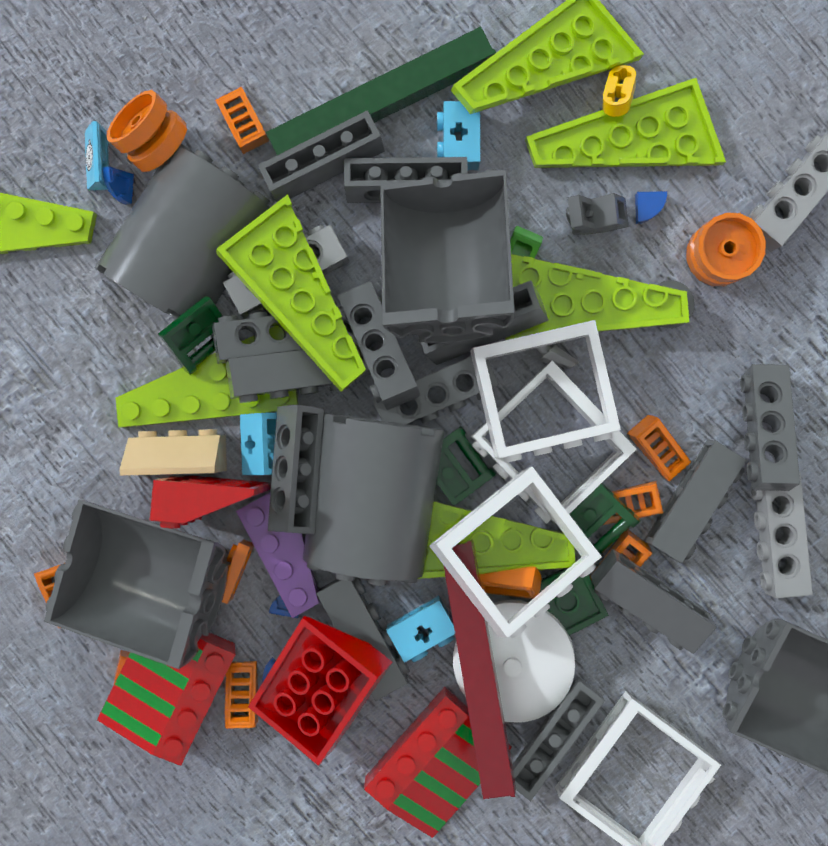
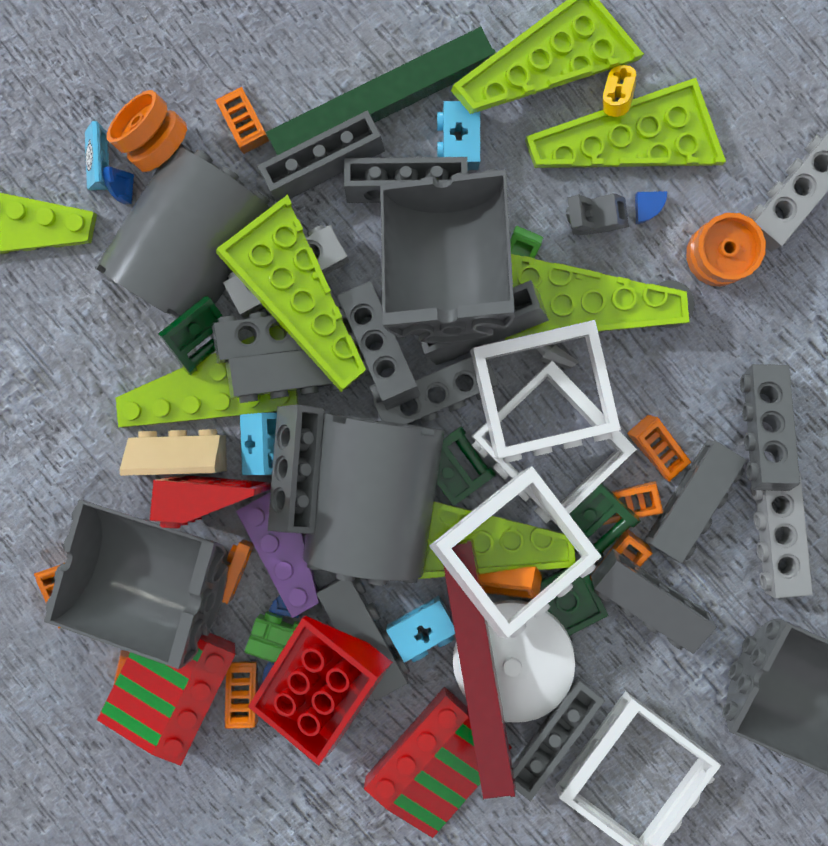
(269, 636): none -> bright green brick

